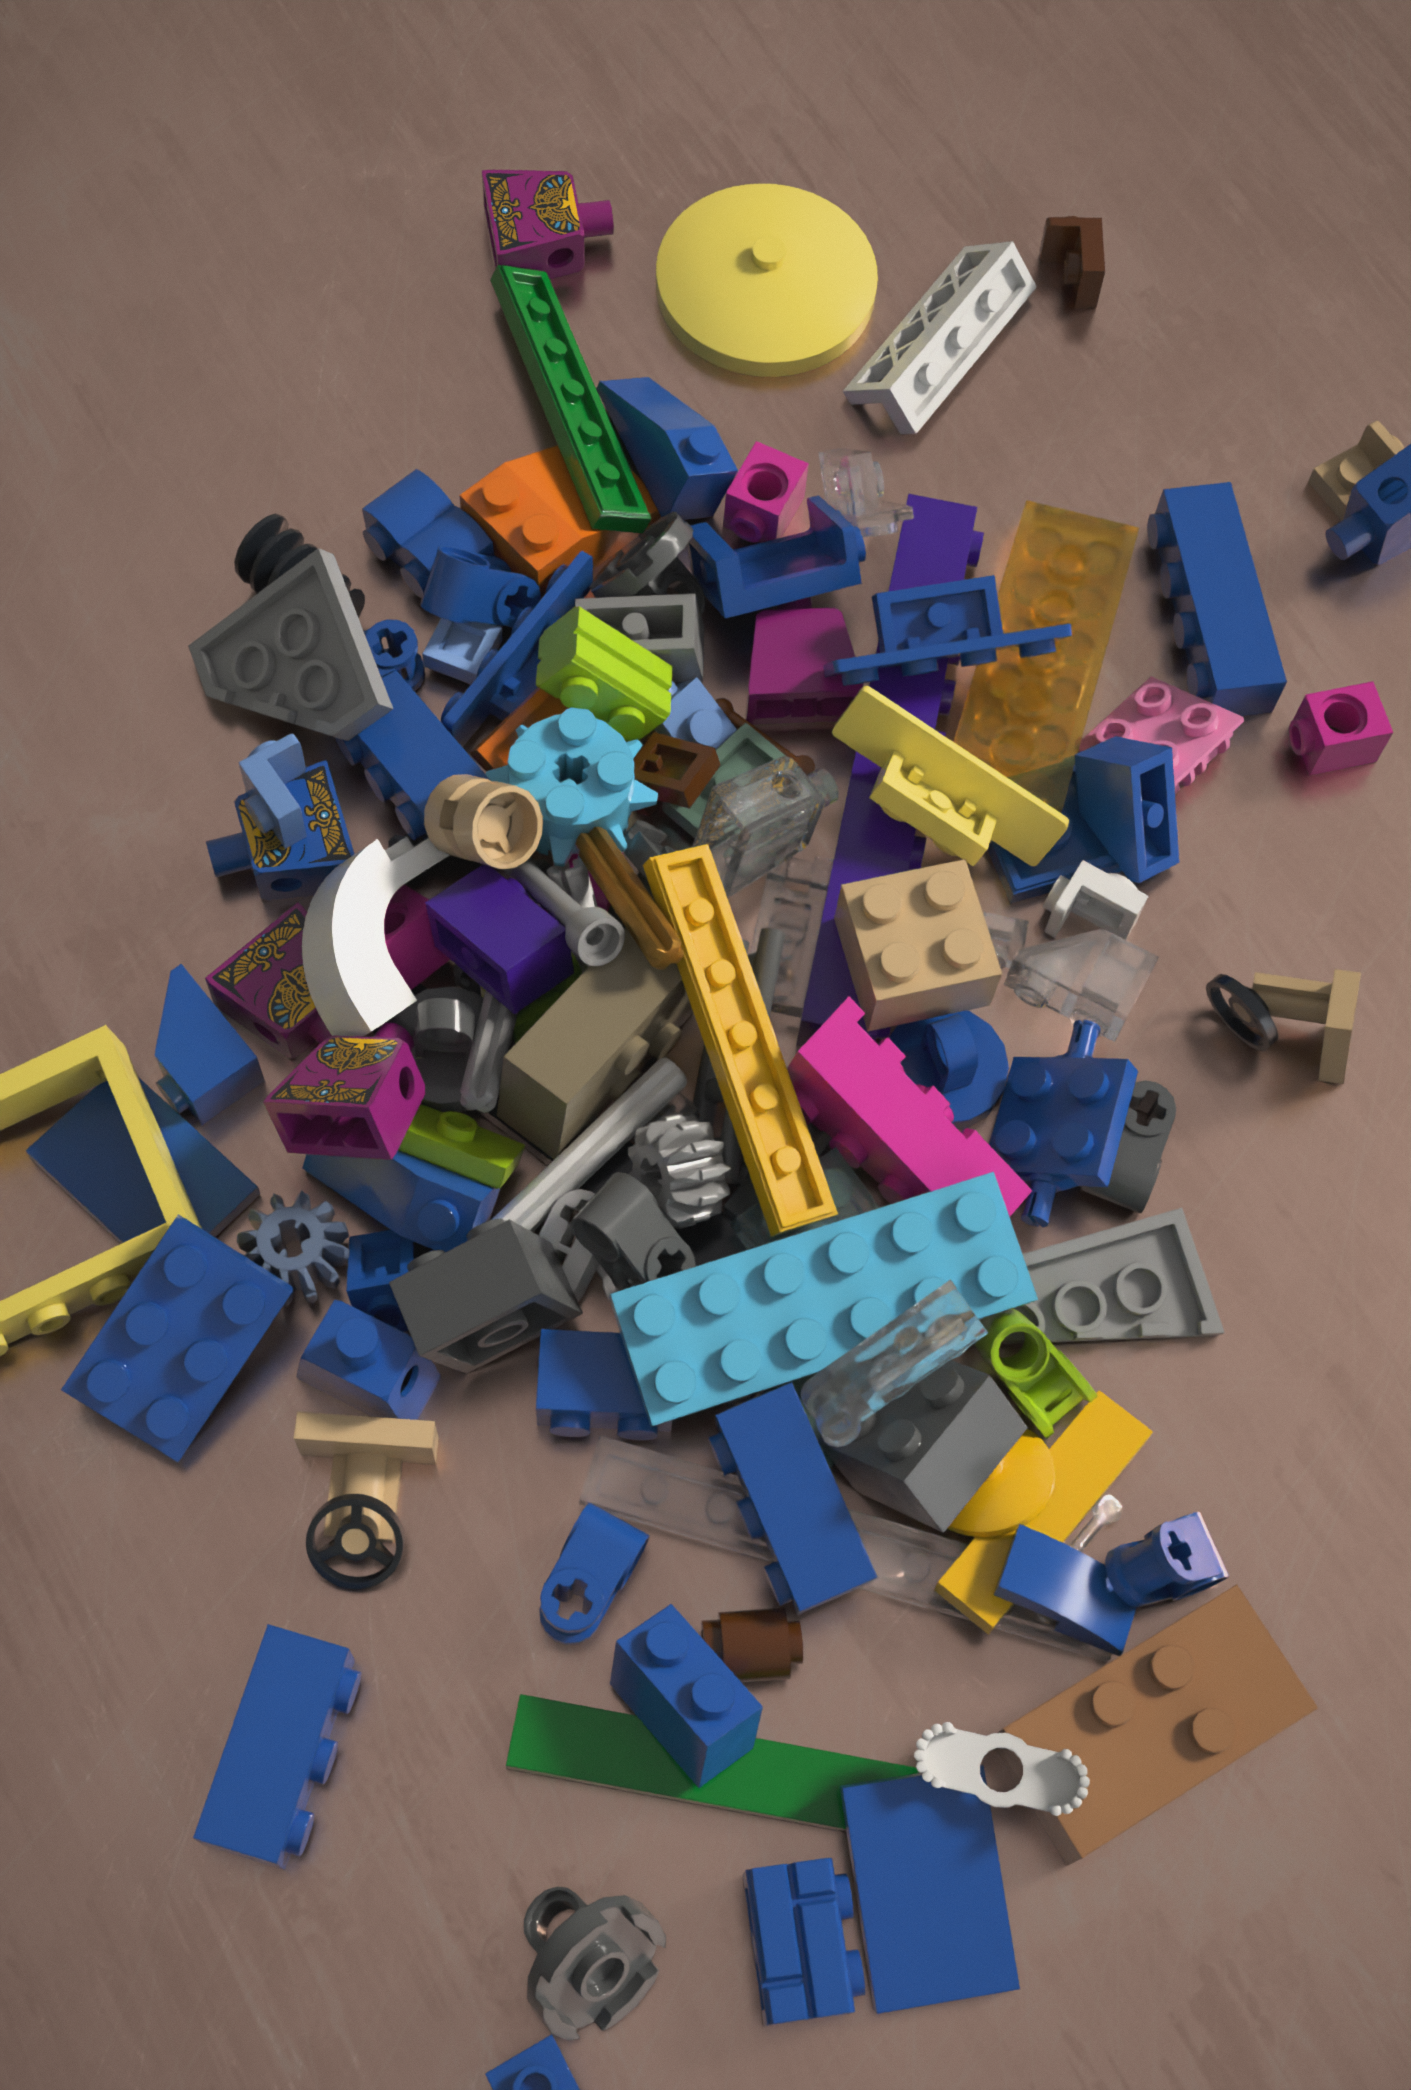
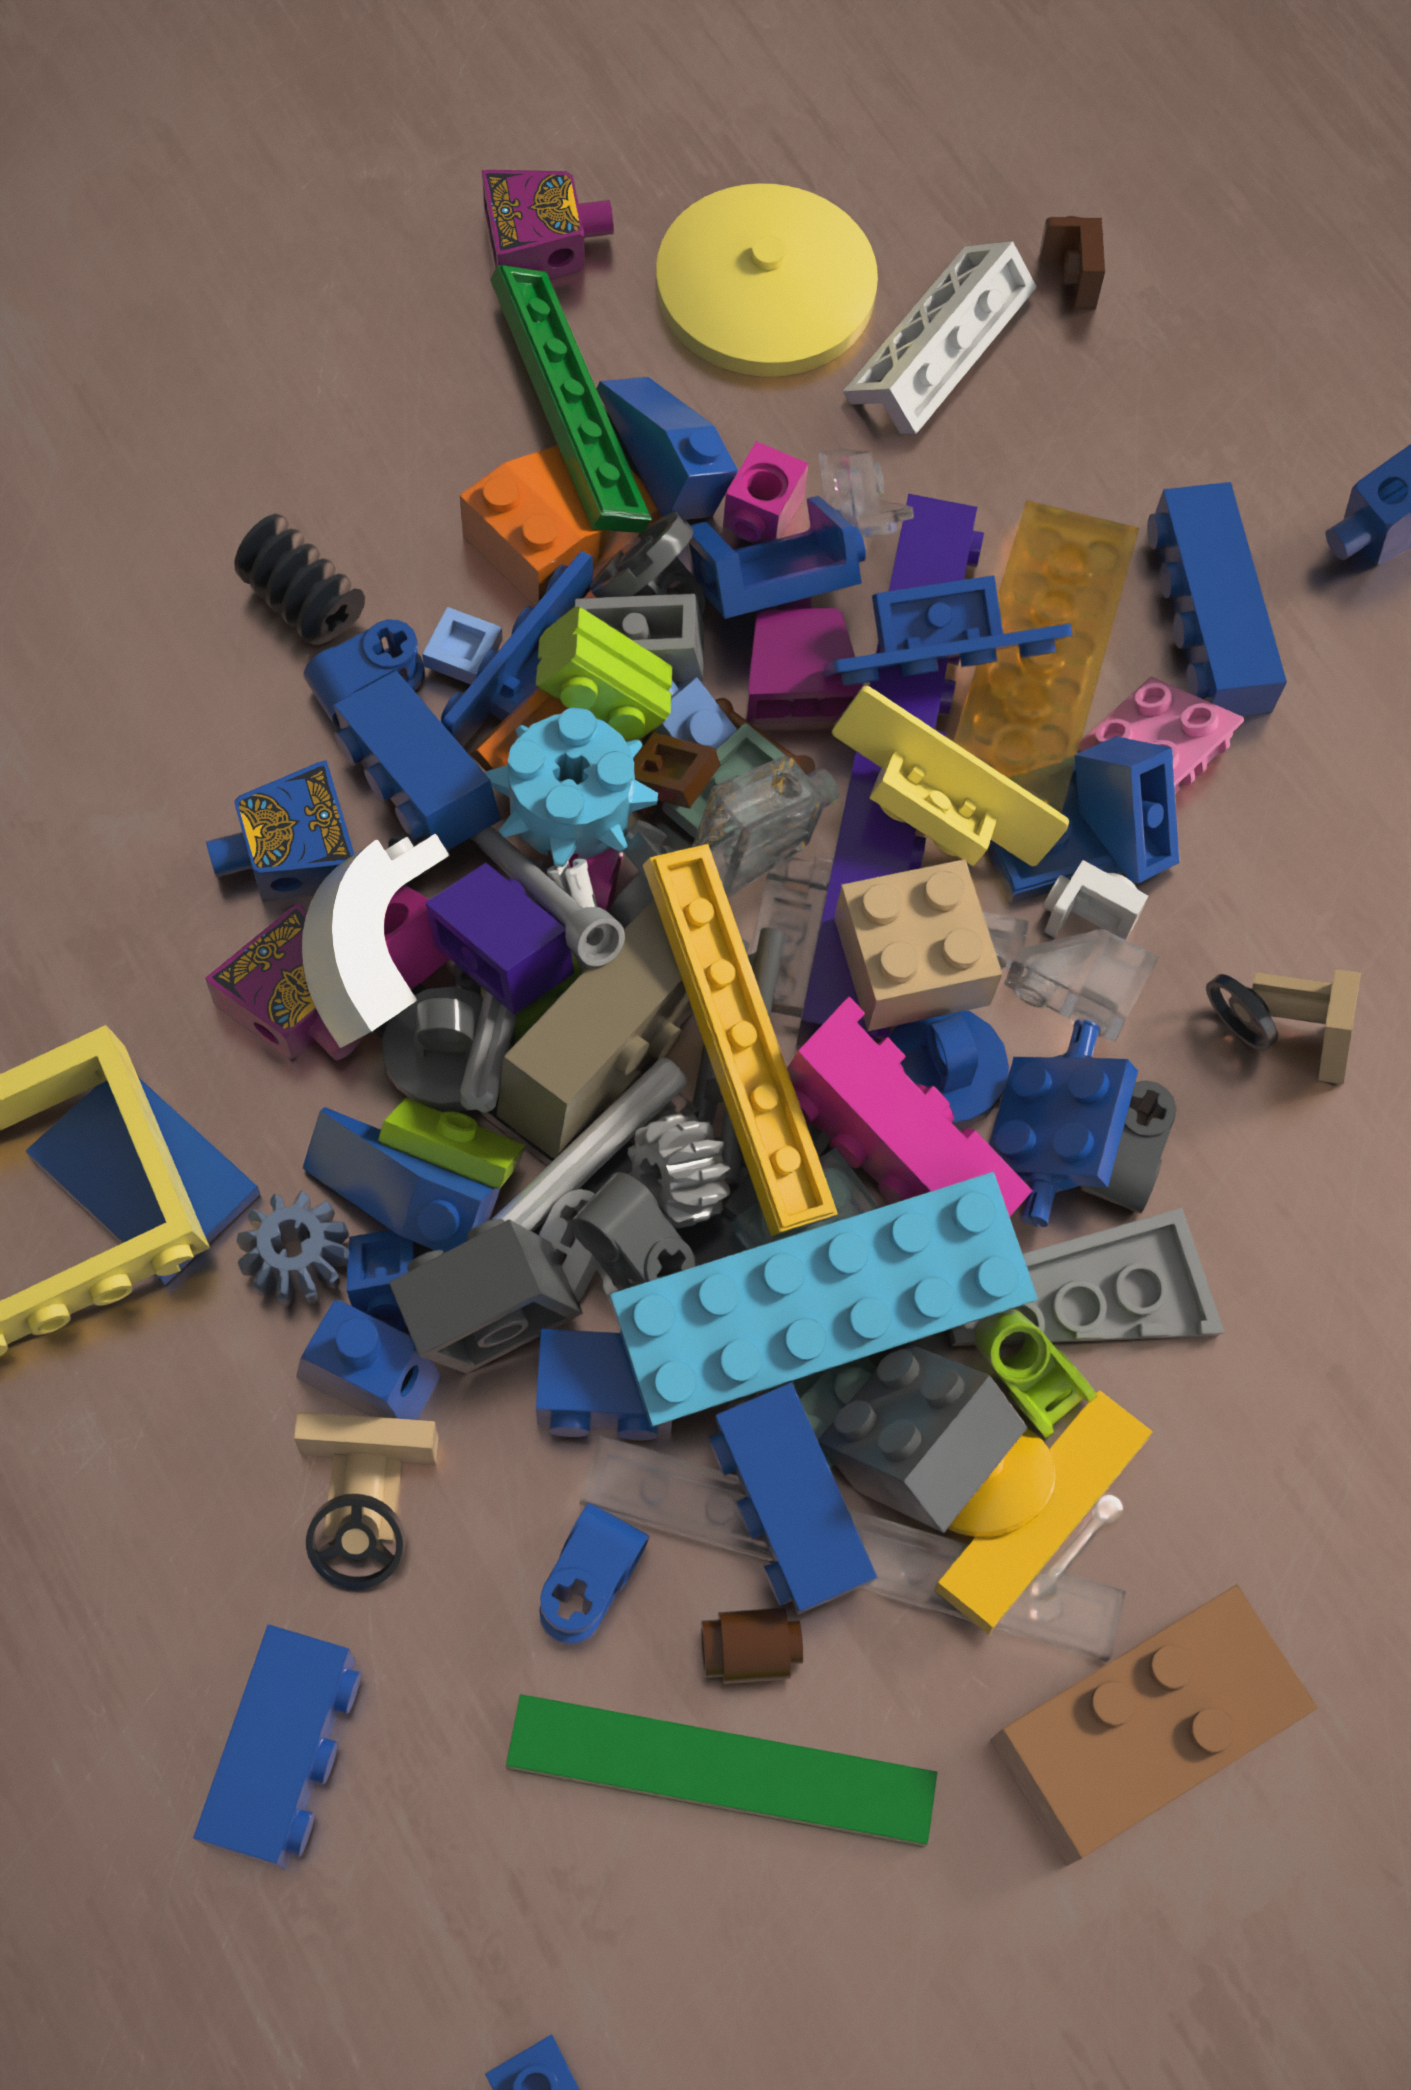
(177, 1338): blue plate -> none
(201, 1053): blue slope -> none
(269, 800): medium blue bracket -> none
(296, 654): light grey plate -> none
(350, 1096): magenta torso -> none
(413, 522): blue brick -> none
(476, 588): blue piece -> none
(483, 821): tan wheel -> none
(592, 1963): dark grey tile -> none
(629, 898): pearl gold axle -> none
(685, 1695): blue brick -> none
(801, 1941): blue brick -> none
(890, 1363): clear plate -> none
(927, 1893): blue tile -> none
(1049, 1780): white piece -> none
(1065, 1587): blue slope -> none
(1170, 1563): blue piece -> none
(1338, 475): tan bracket -> none
(1352, 710): dark pink brick -> none

